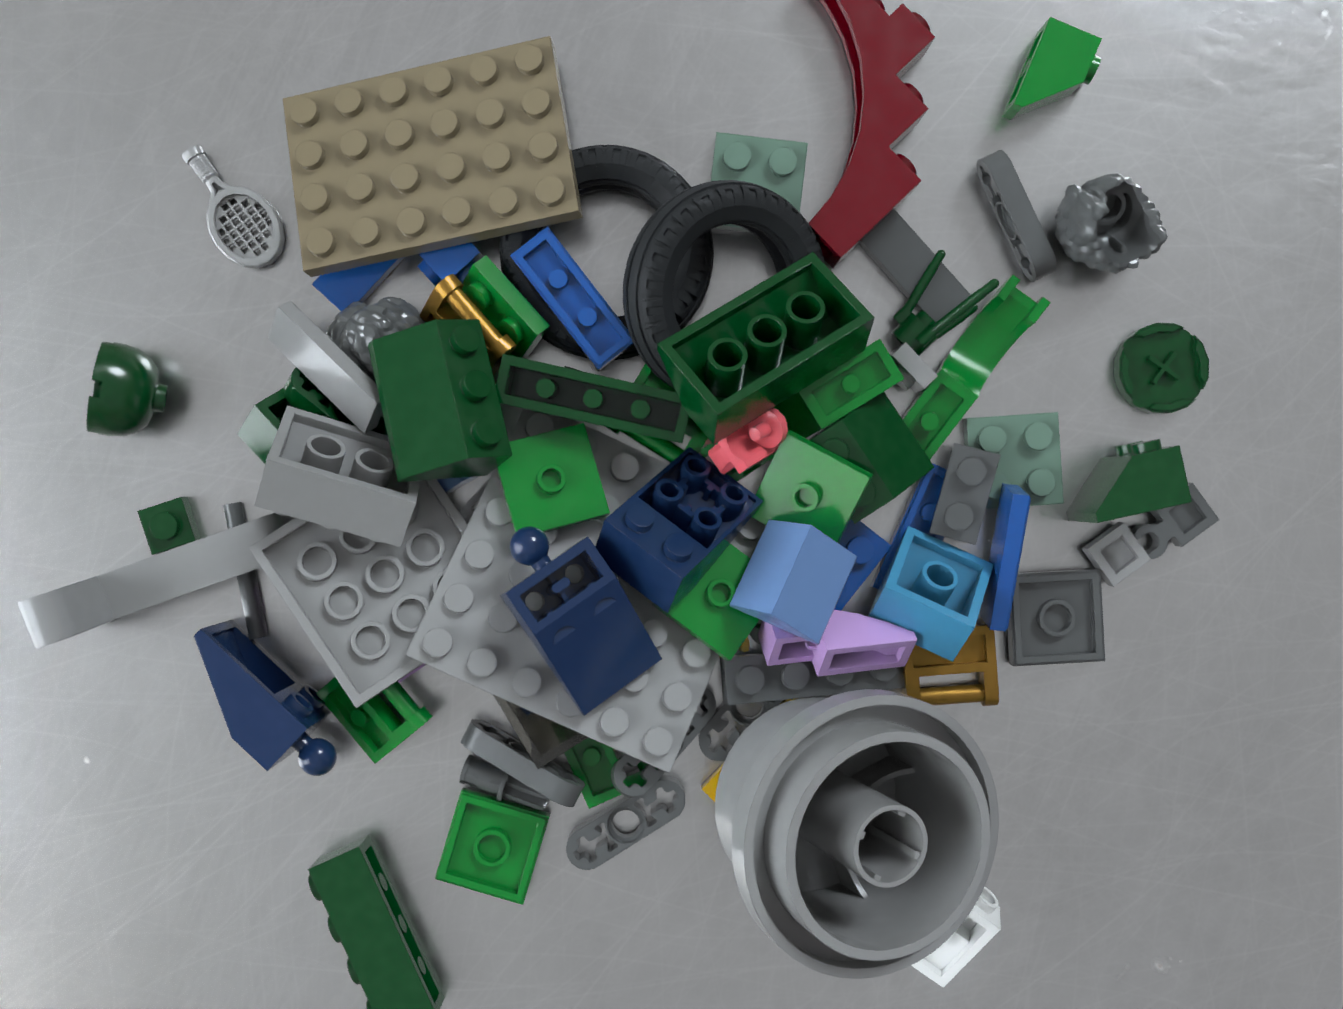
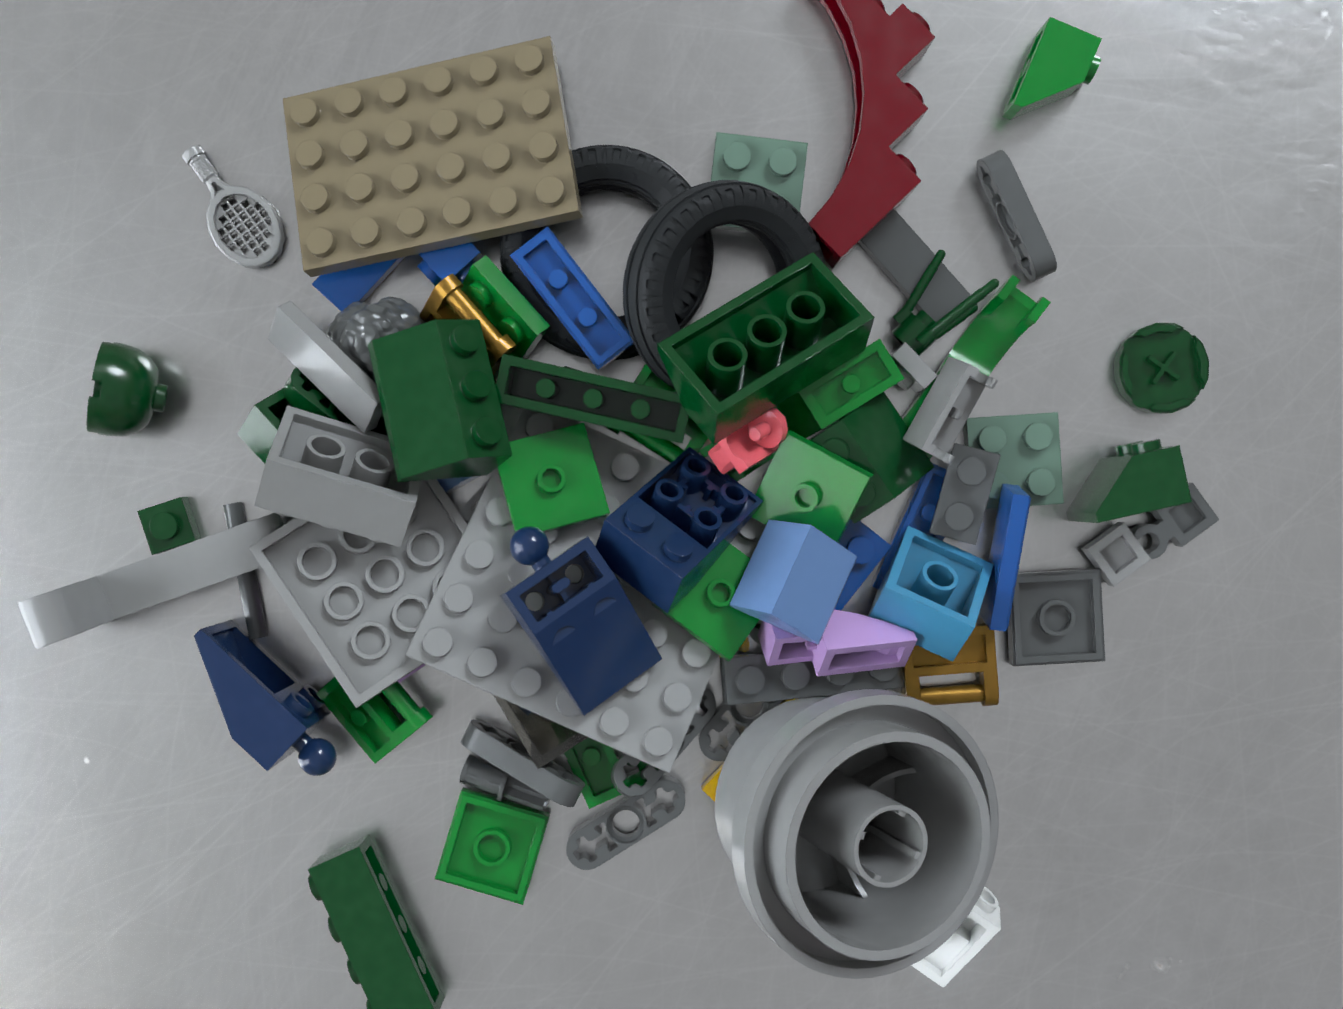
(947, 408): none -> light grey hinge
(1109, 224): dark grey hair -> none

